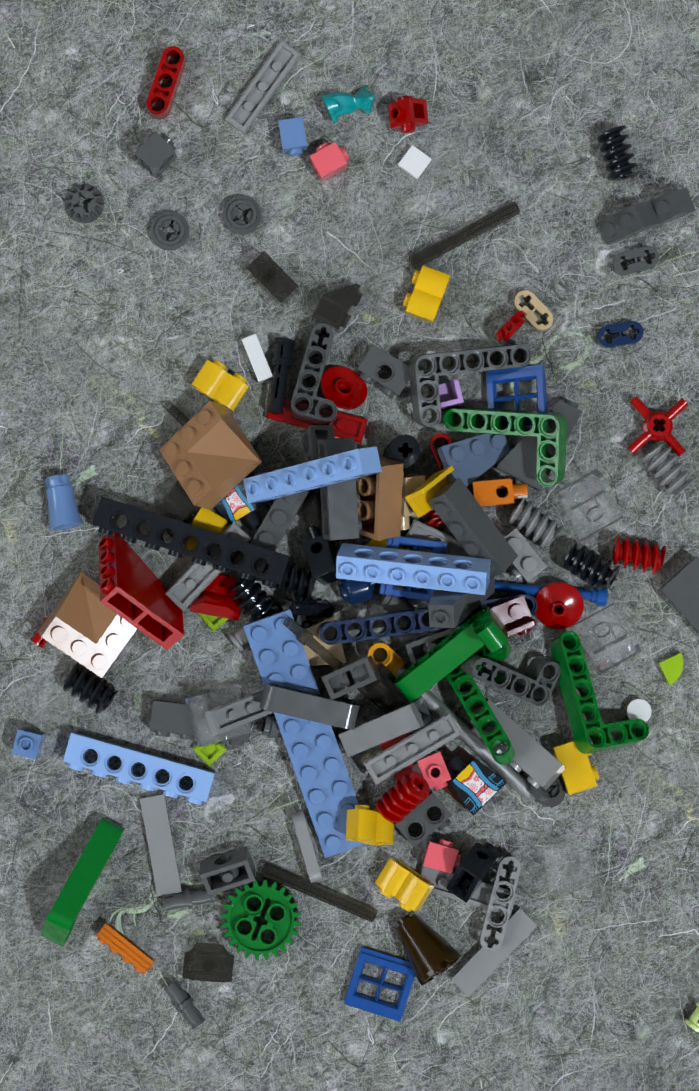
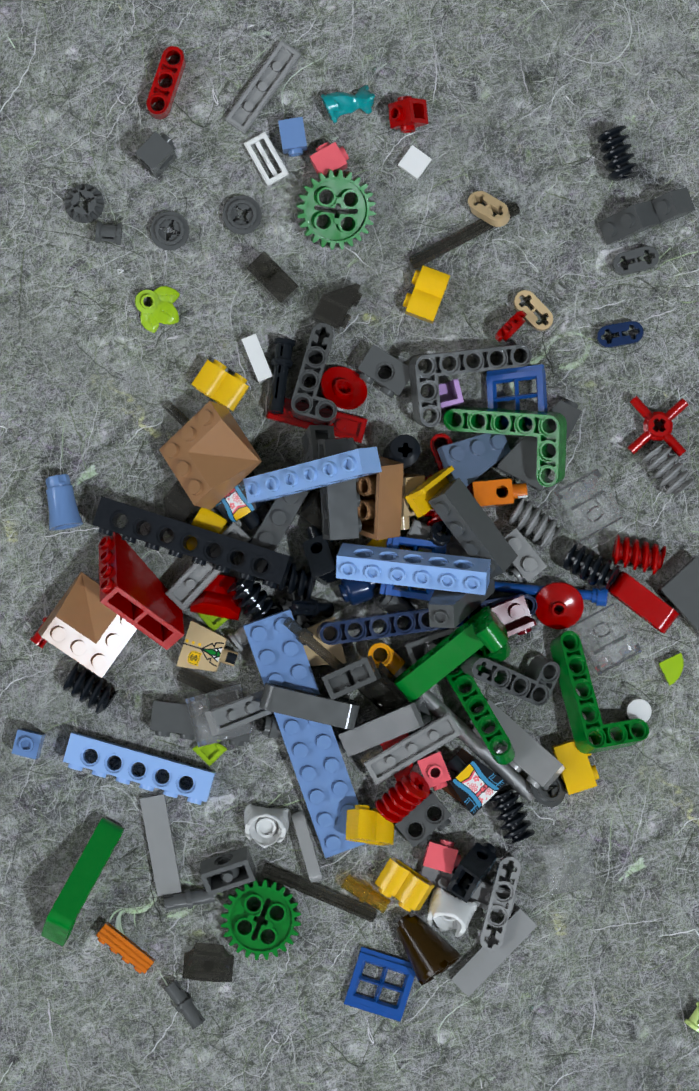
(108, 233): none -> dark grey bush
(161, 308): none -> lime plate
(197, 681): none -> clear smoke axle
(205, 649): none -> tan torso
(266, 824): none -> white hair
(276, 177): none -> white tile
(339, 187): none -> green gear
(365, 893): none -> clear yellow pin
(440, 540): none -> black bush
(450, 912): none -> white hair
(491, 205): none -> tan beam
(512, 816): none -> black piece
(643, 602): none -> red beam

